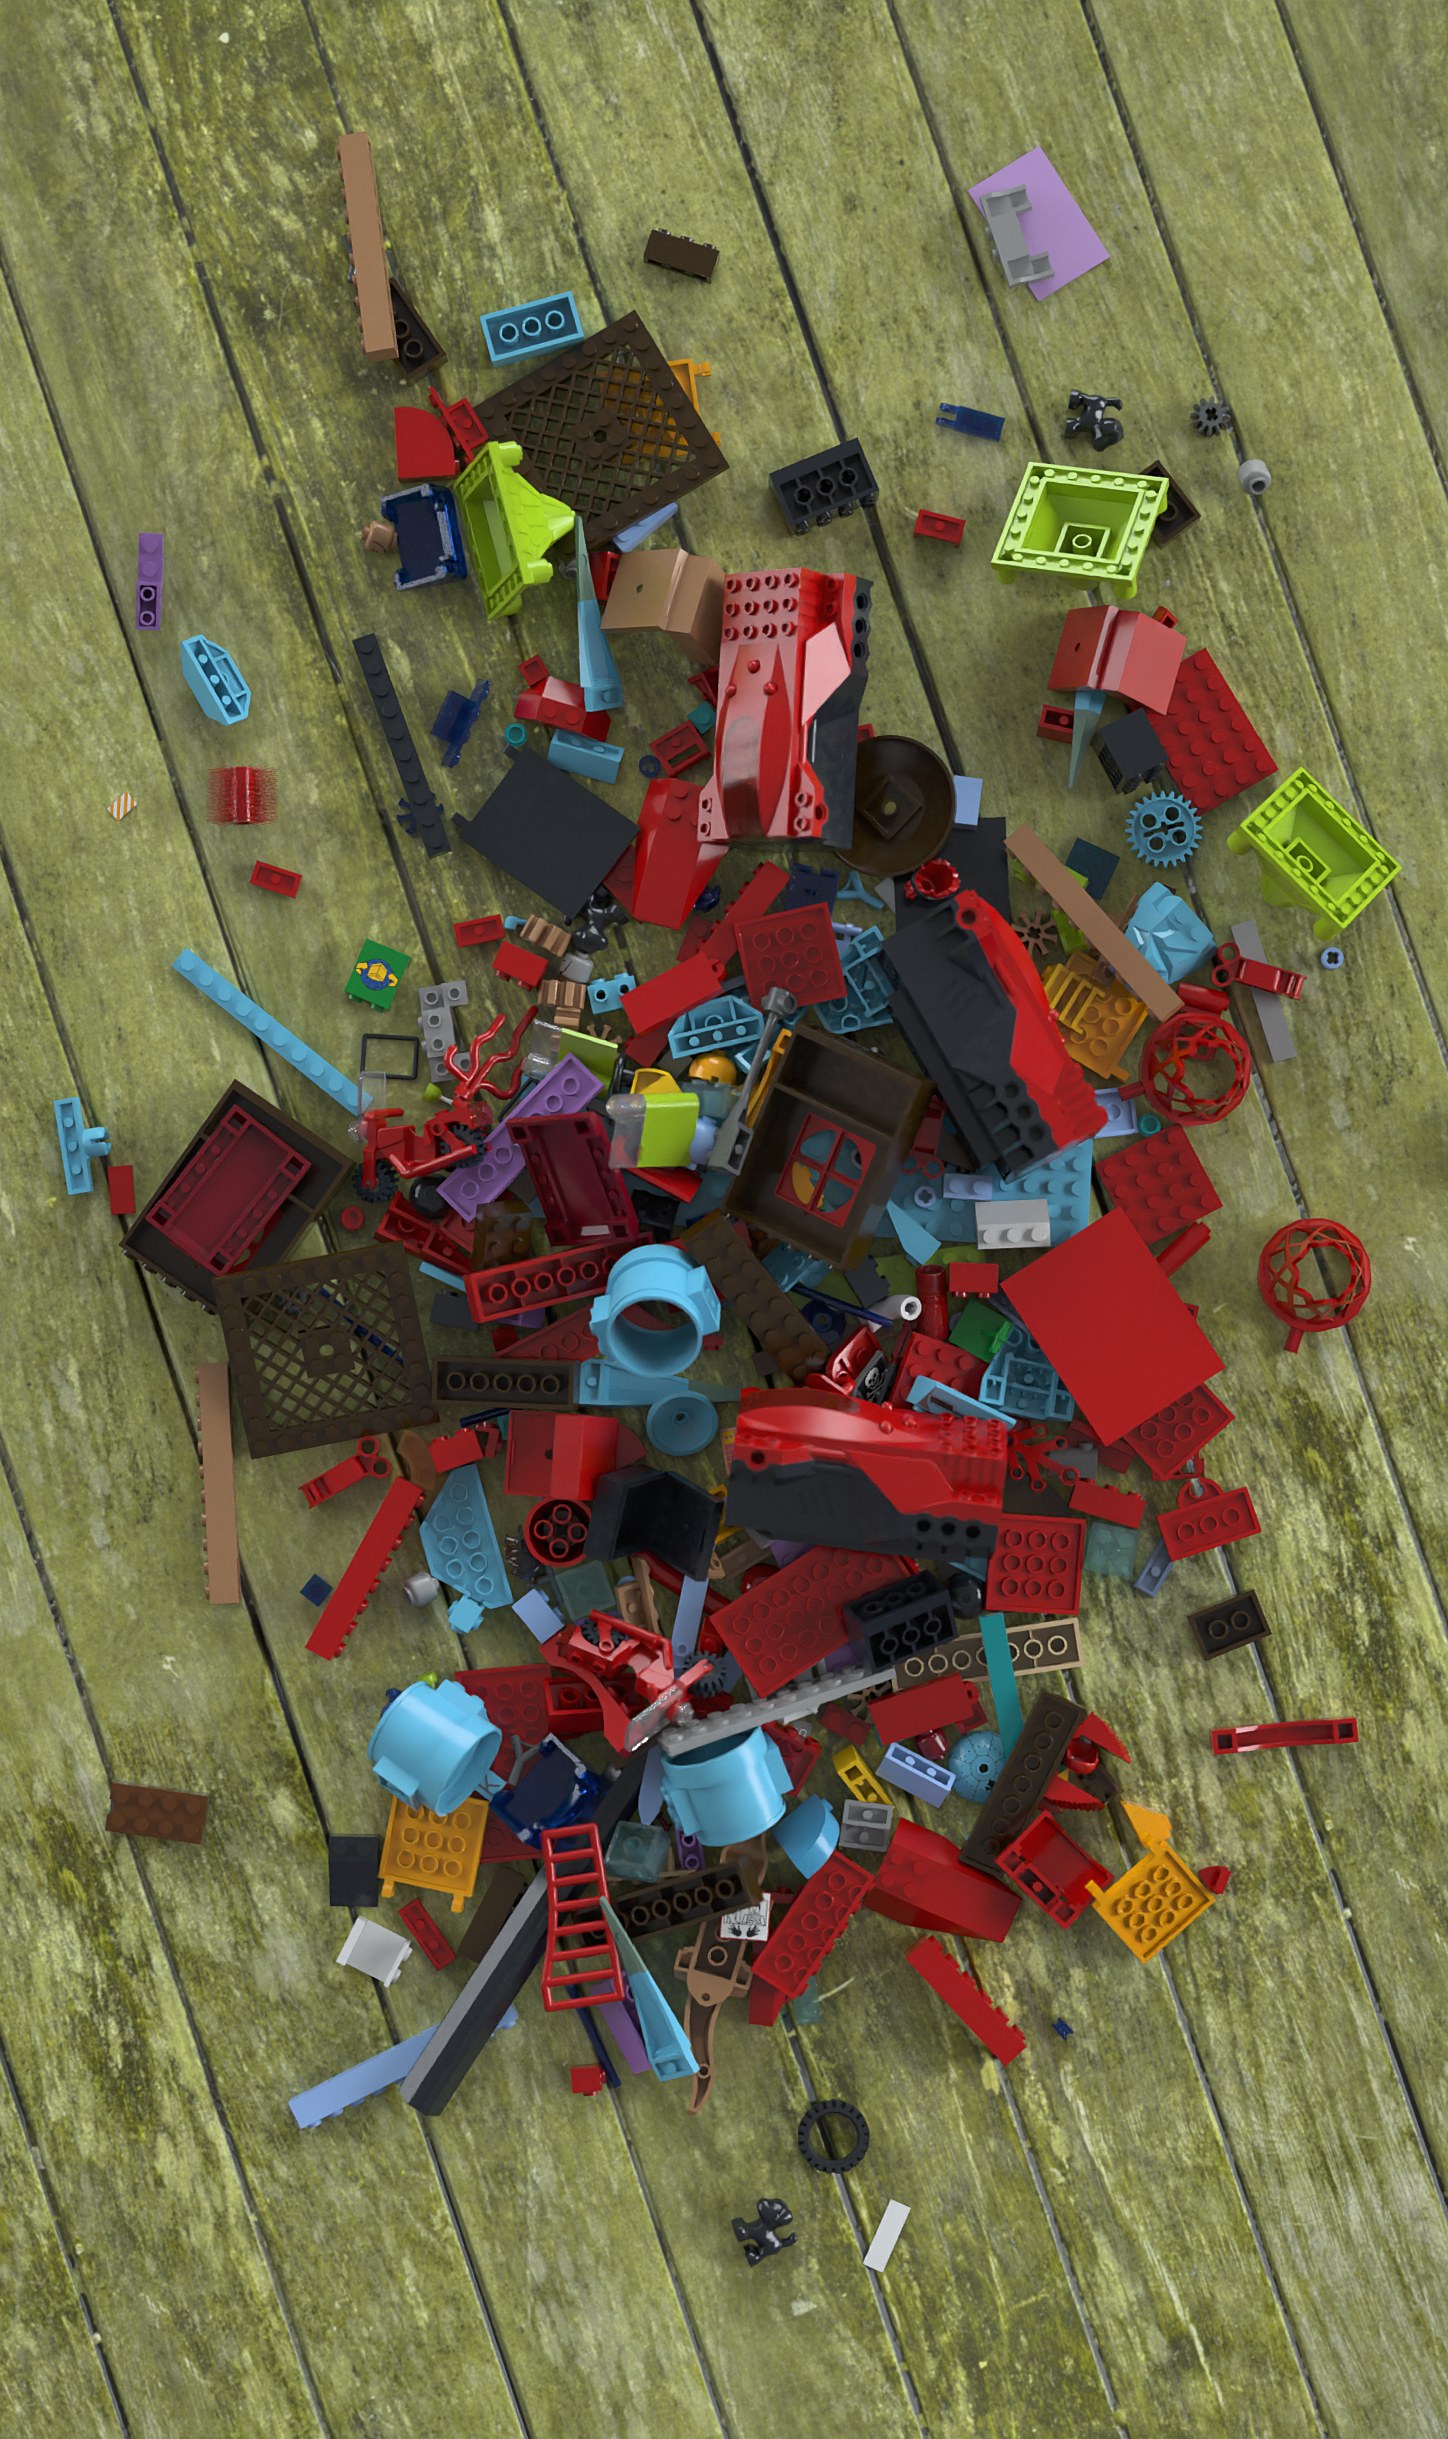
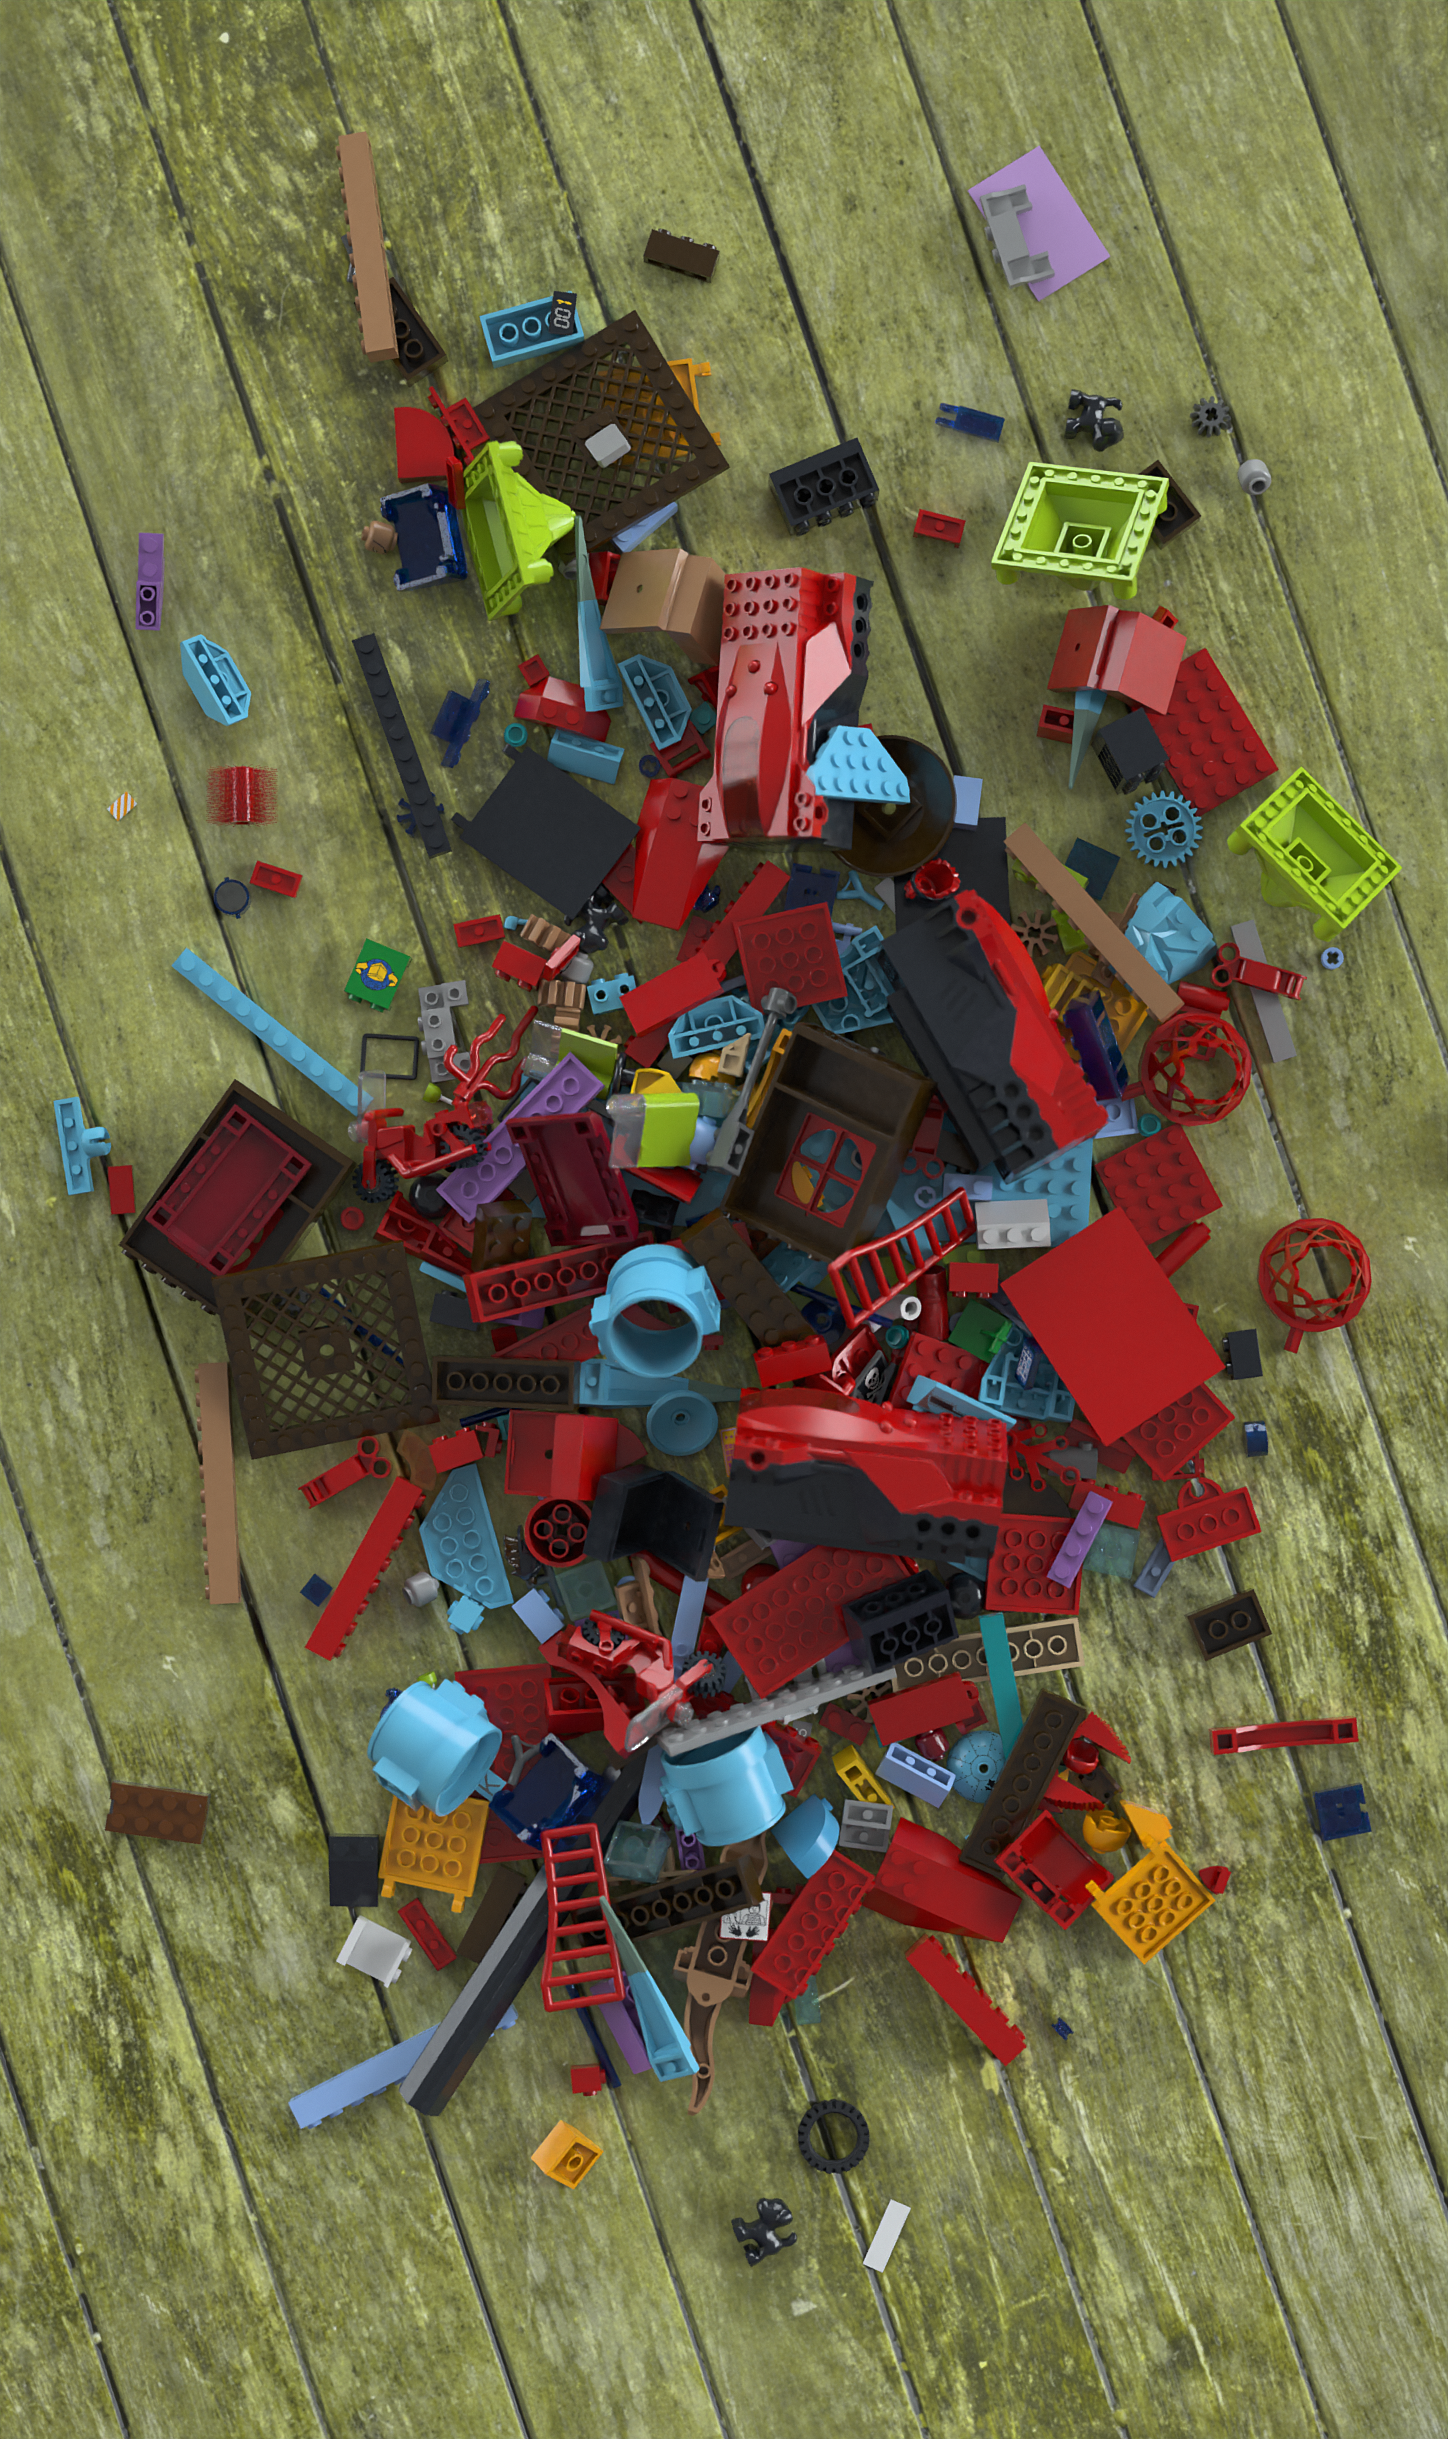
(232, 898): none -> pearl dark grey piece
(455, 482): none -> red tile
(561, 957): none -> plate
(562, 313): none -> black sticker
(566, 2154): none -> light orange slope
(607, 445): none -> light grey piece
(657, 698): none -> medium azure wedge
(734, 1056): none -> tan tile
(792, 1360): none -> red brick
(857, 769): none -> medium azure plate
(889, 1240): none -> red bar
(897, 1336): none -> teal plate
(1028, 1363): none -> tile
(1079, 1539): none -> medium lavender plate
(1097, 1045): none -> clear blue slope
(1105, 1832): none -> light orange cylinder
(1242, 1354): none -> black brick
(1255, 1438): none -> clear blue piece
(1328, 1813): none -> clear blue piece

